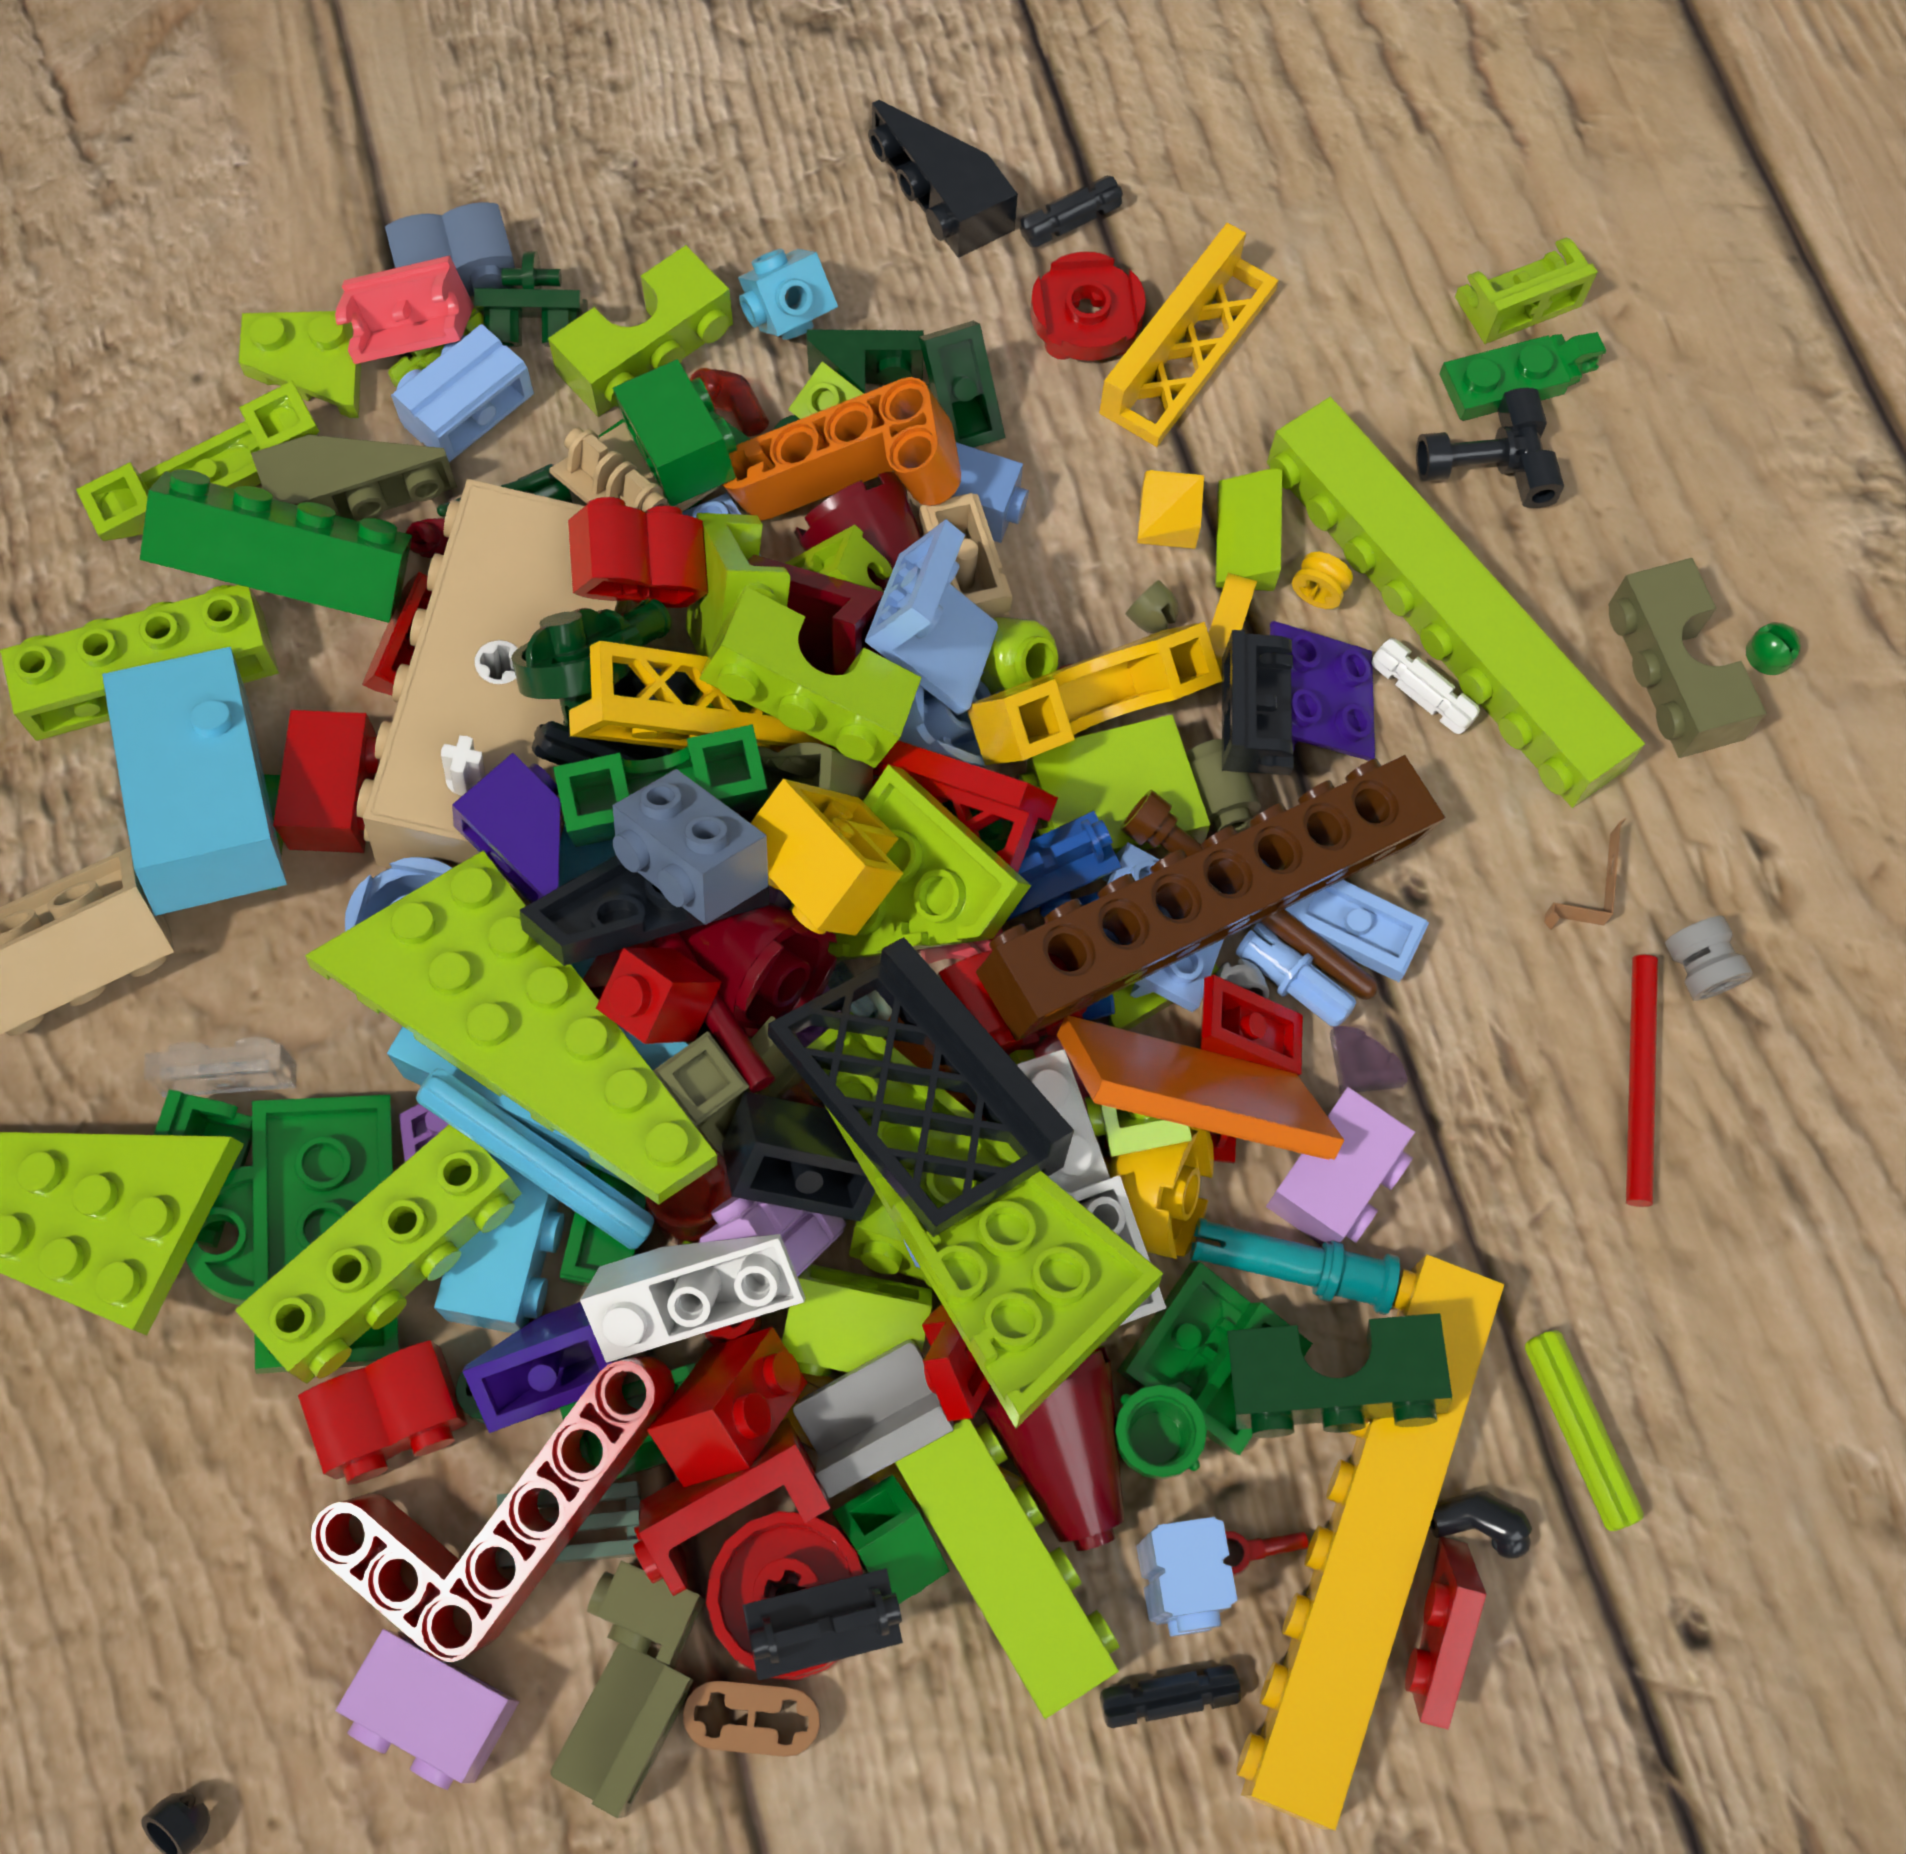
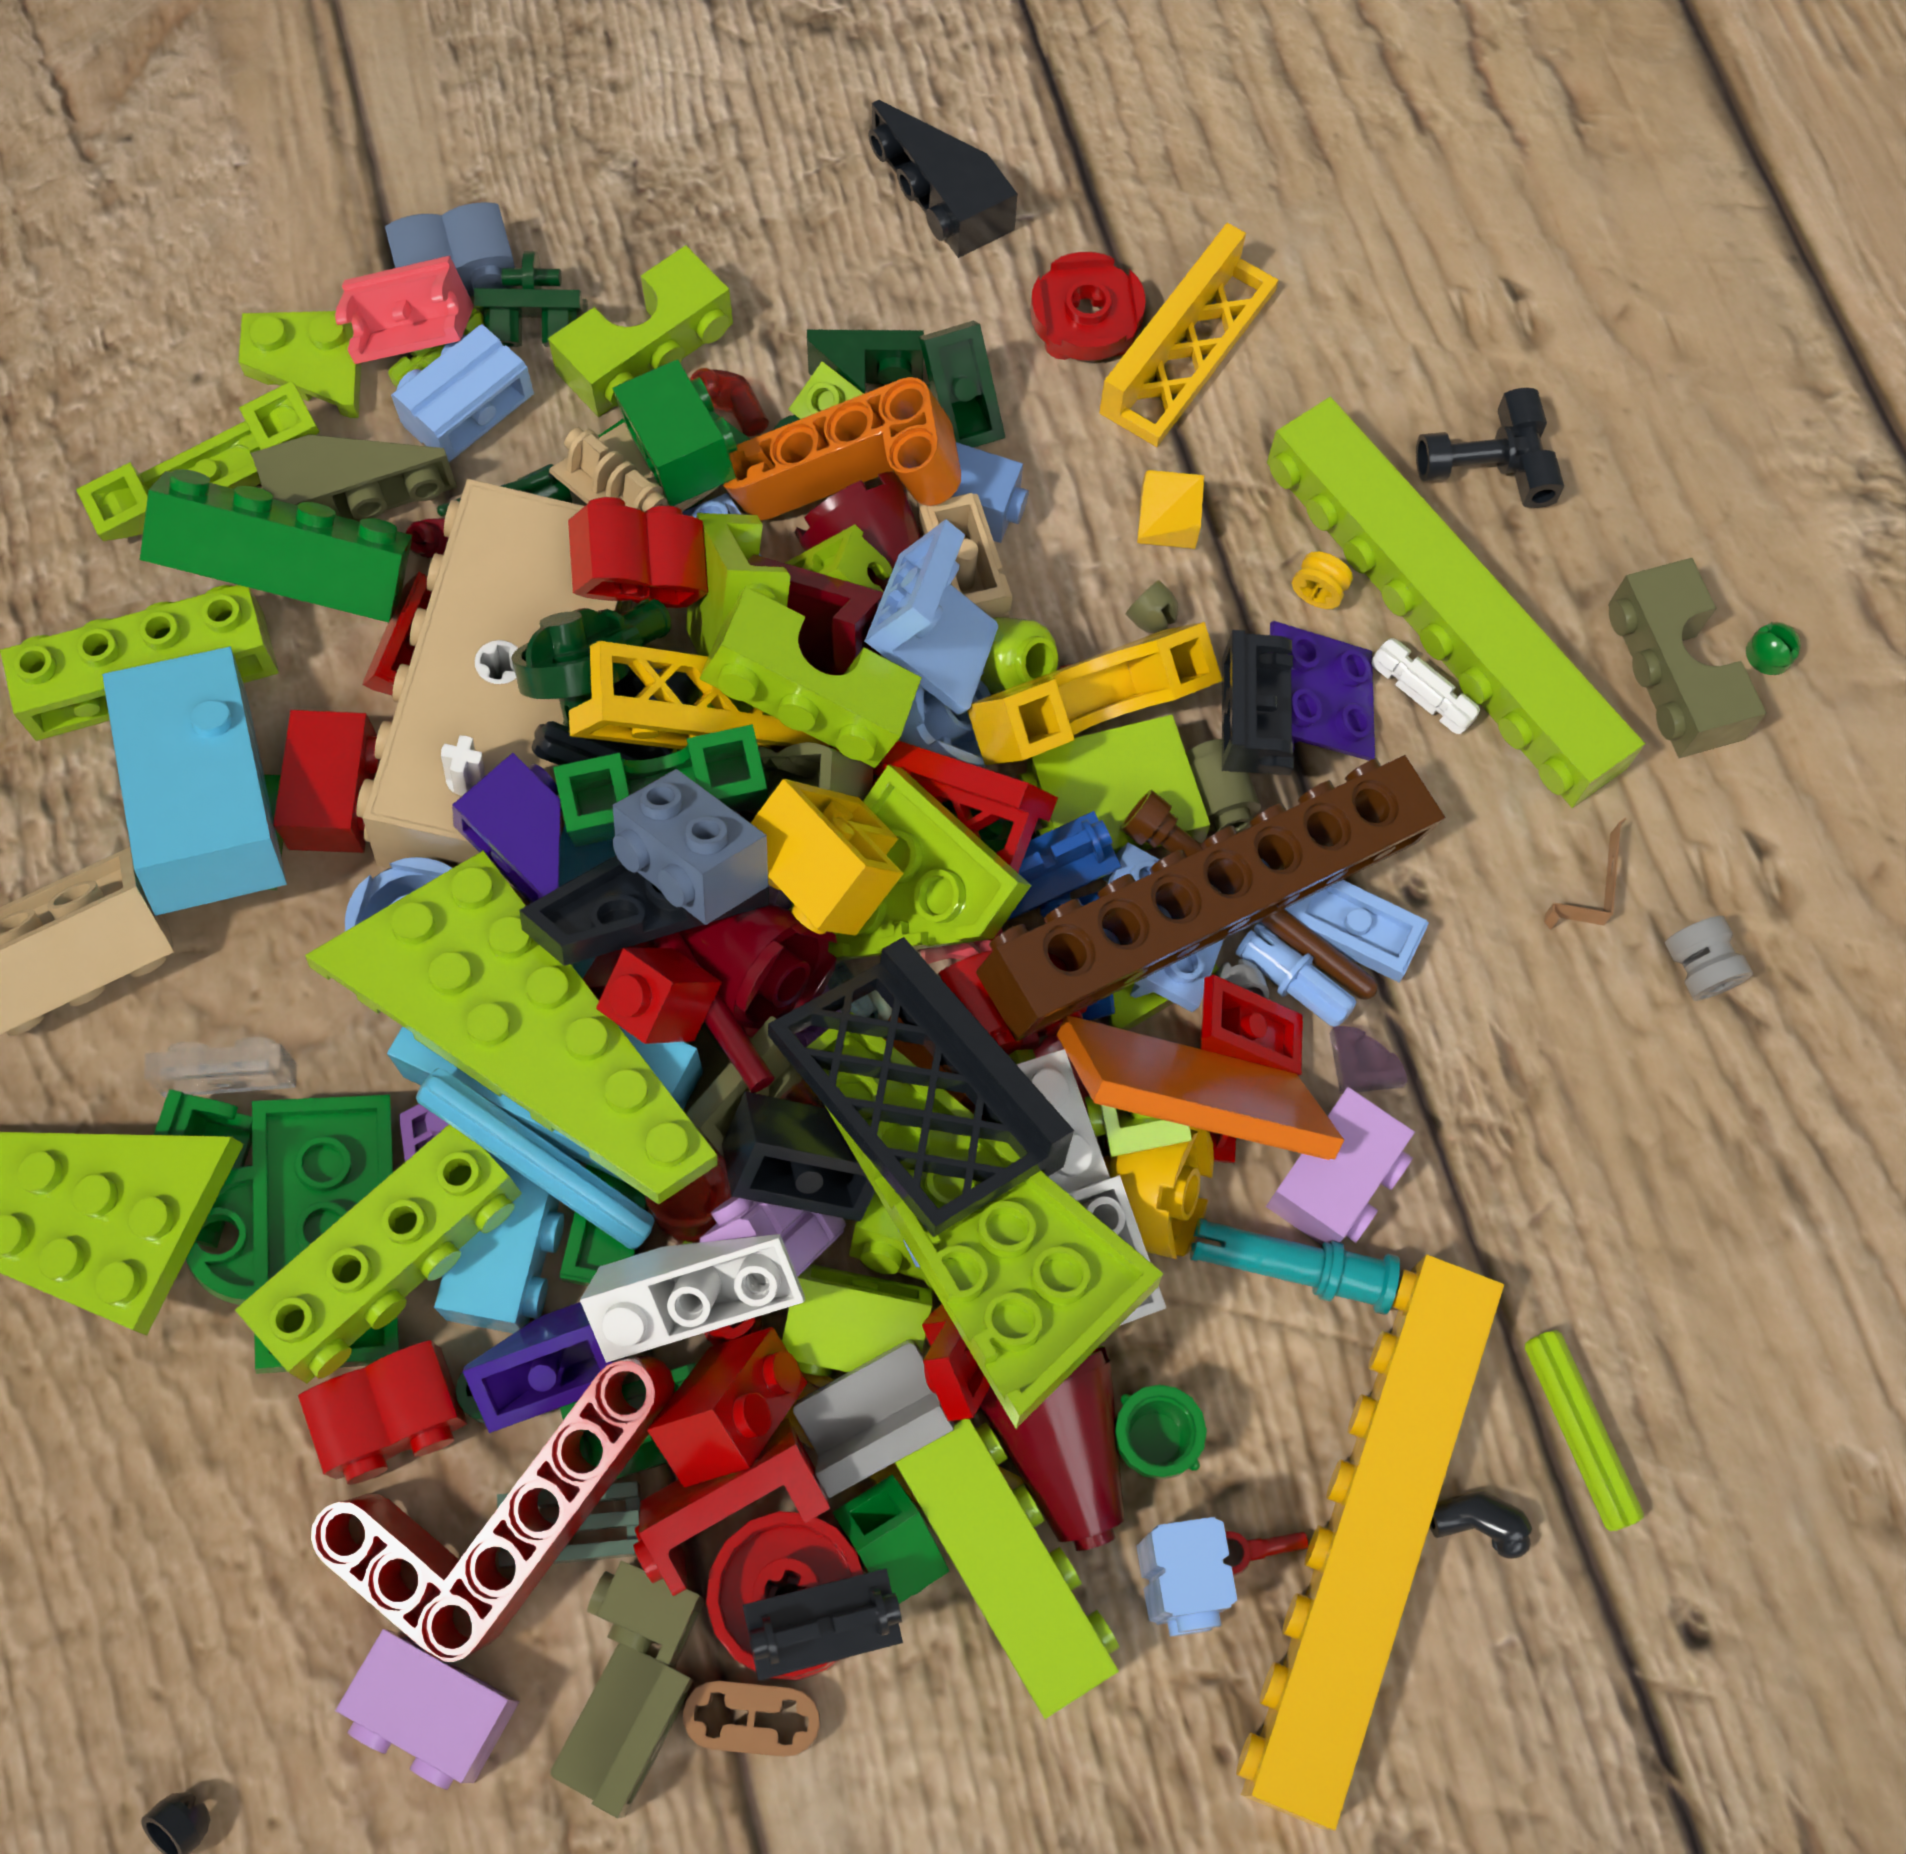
(701, 1079): olive tile -> none
(786, 292): medium azure brick -> none
(1071, 211): black axle -> none
(1170, 1696): black axle -> none
(1190, 1348): green slope -> none
(1230, 612): yellow beam -> none
(1250, 528): lime slope -> none
(1400, 1380): dark green arch -> none
(1448, 1633): red wing -> none
(1527, 293): lime hinge -> none
(1542, 363): green hinge -> none
(1642, 1081): red bar -> none

